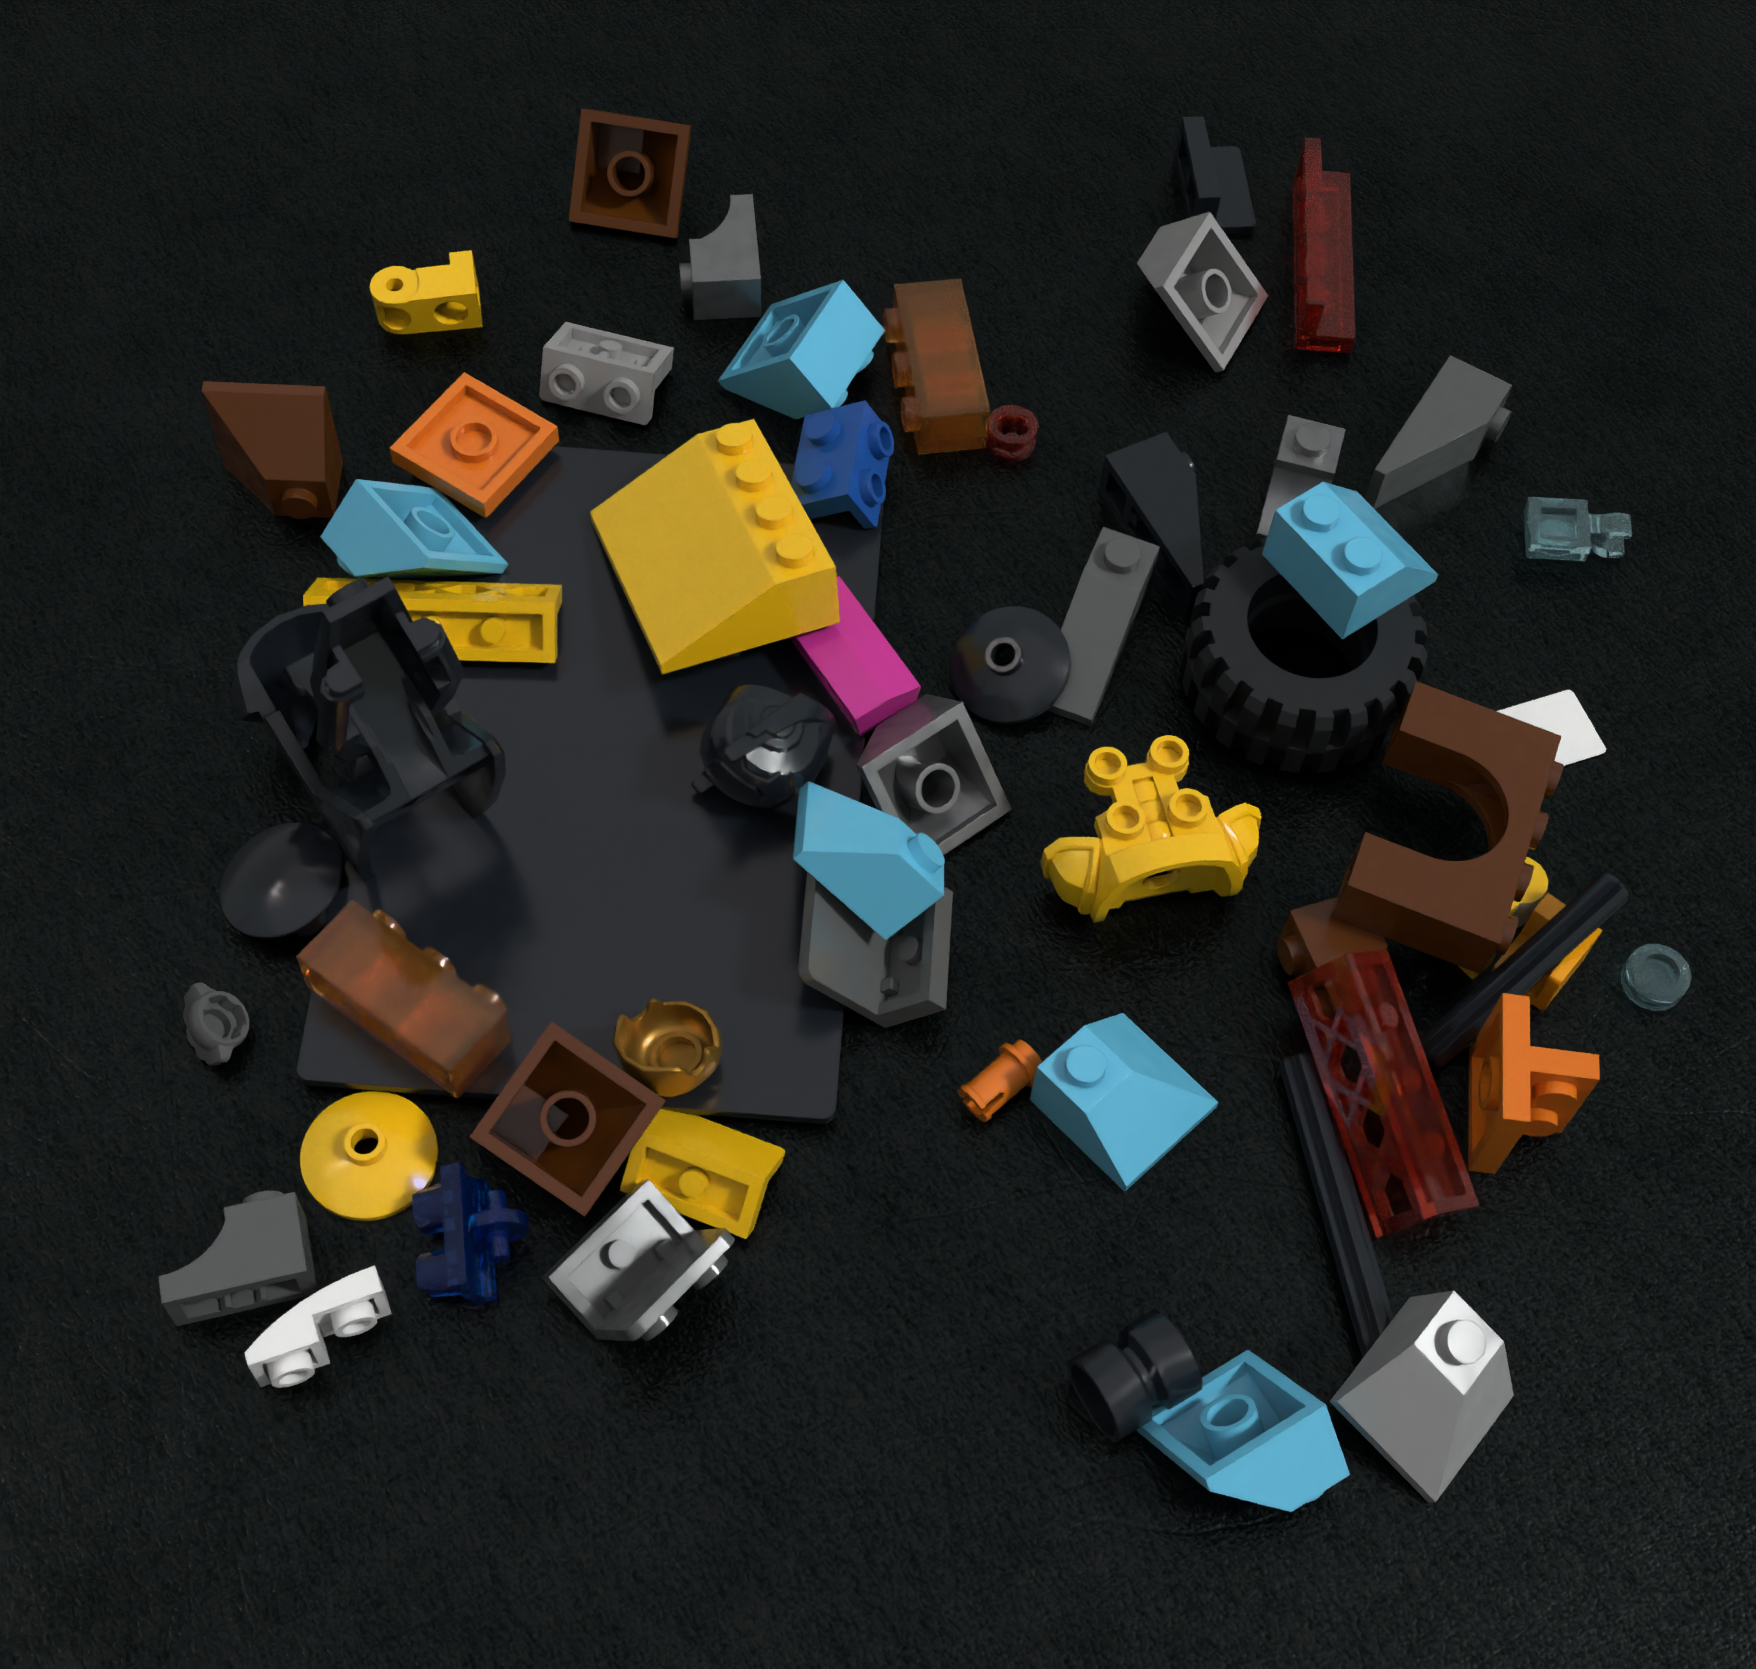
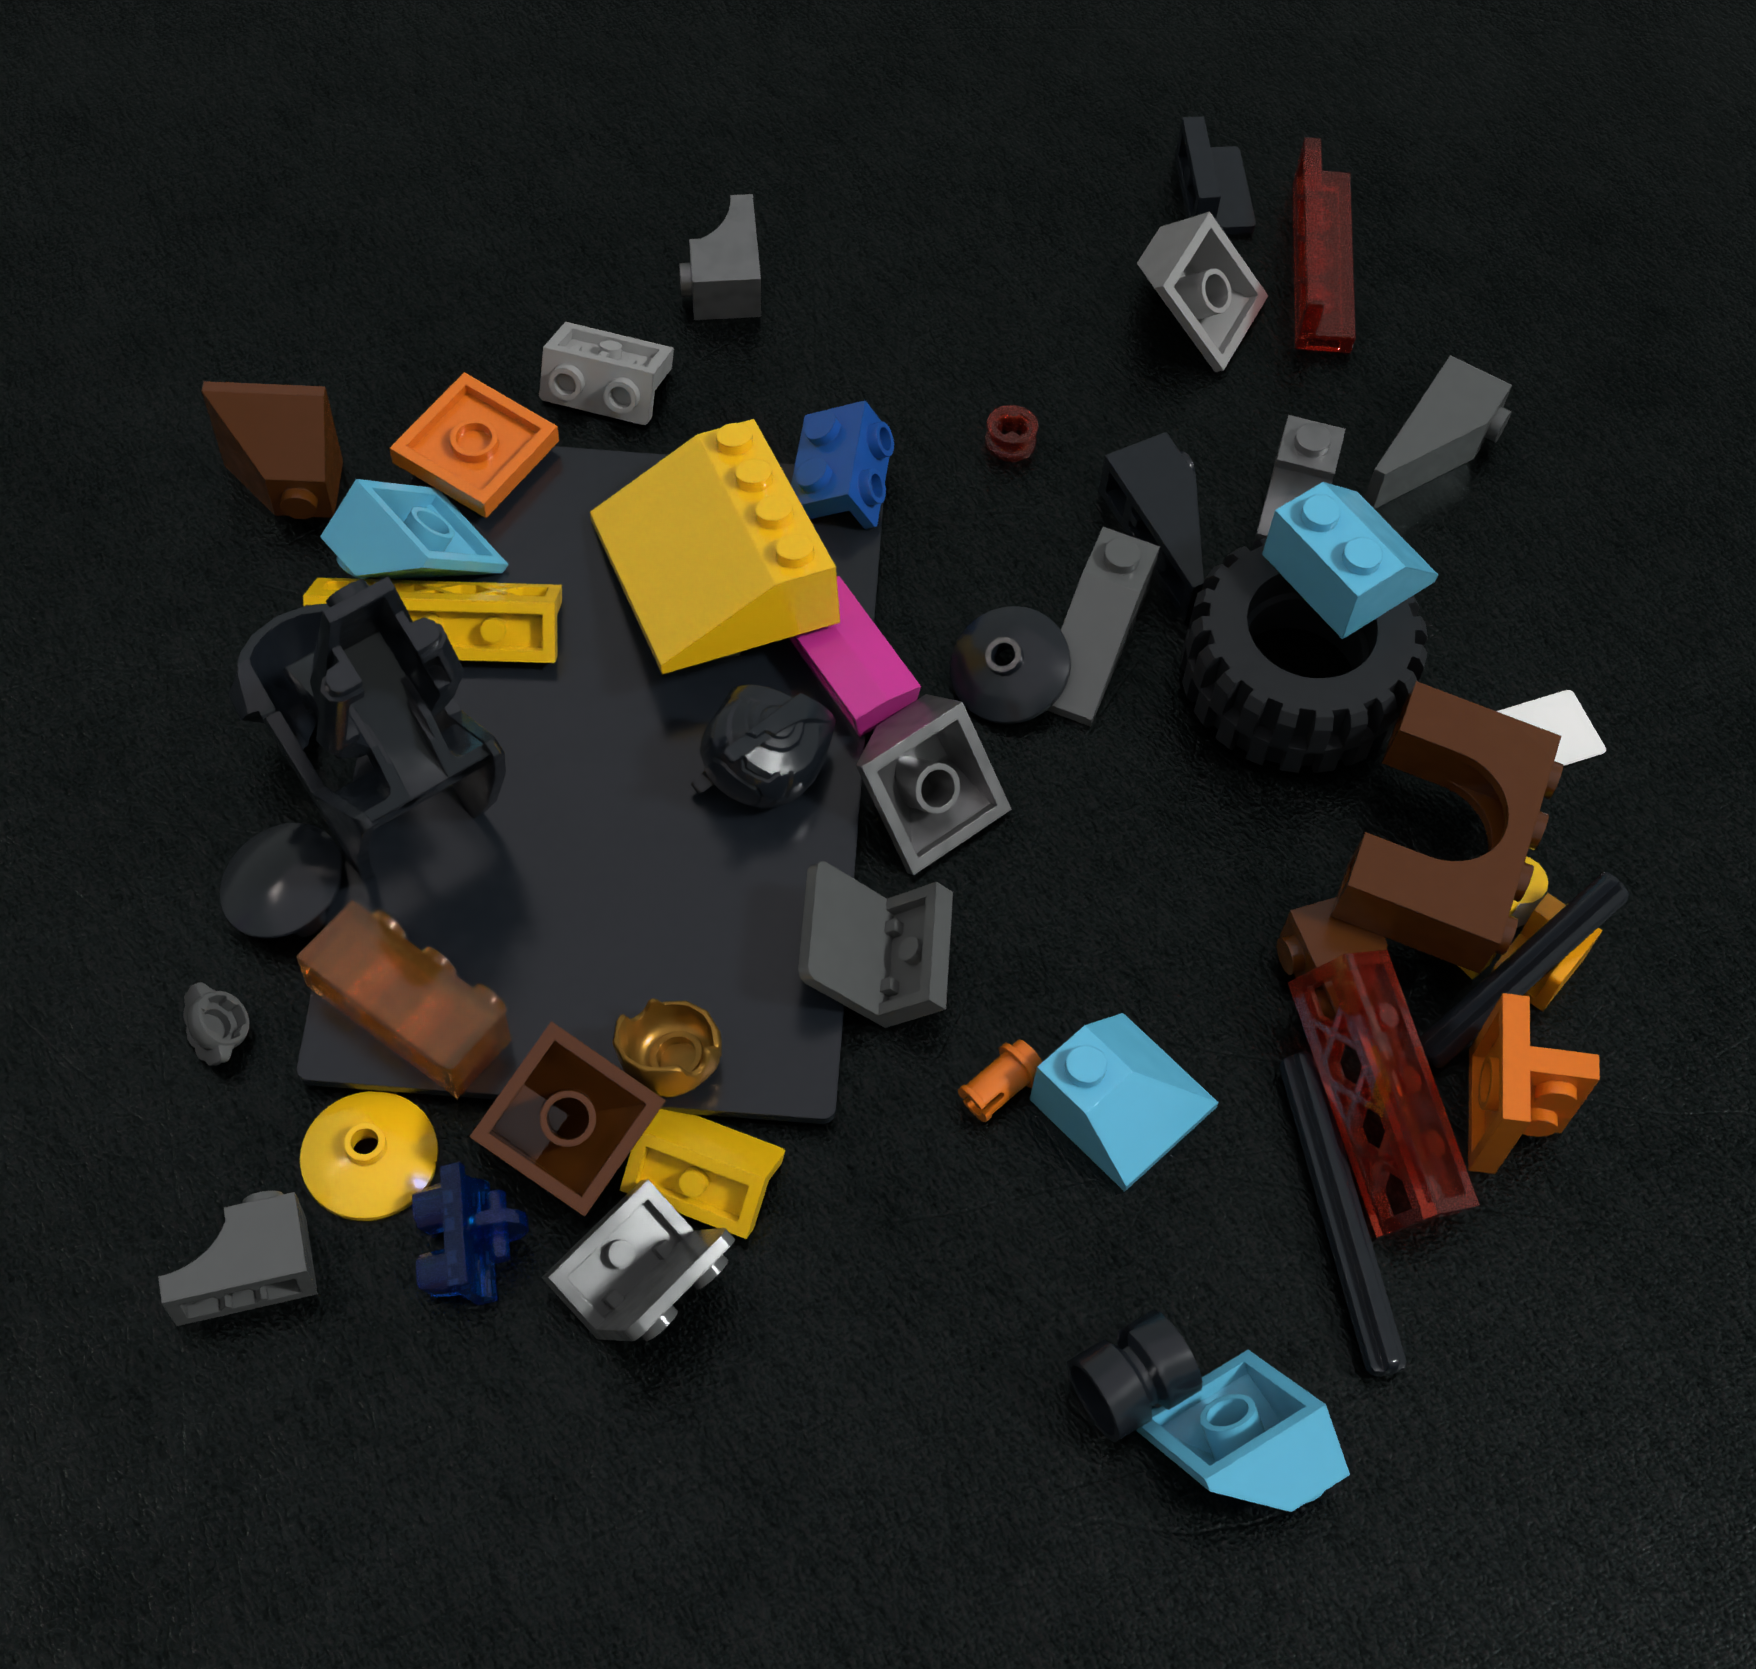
(295, 1341): white slope -> none
(428, 297): yellow leg -> none
(629, 173): reddish brown slope -> none
(805, 352): medium azure slope -> none
(867, 858): medium azure slope -> none
(937, 366): clear orange brick -> none
(1150, 832): yellow piece -> none
(1429, 1389): light grey slope -> none
(1567, 532): clear light blue plate -> none
(1655, 977): clear light blue tile -> none

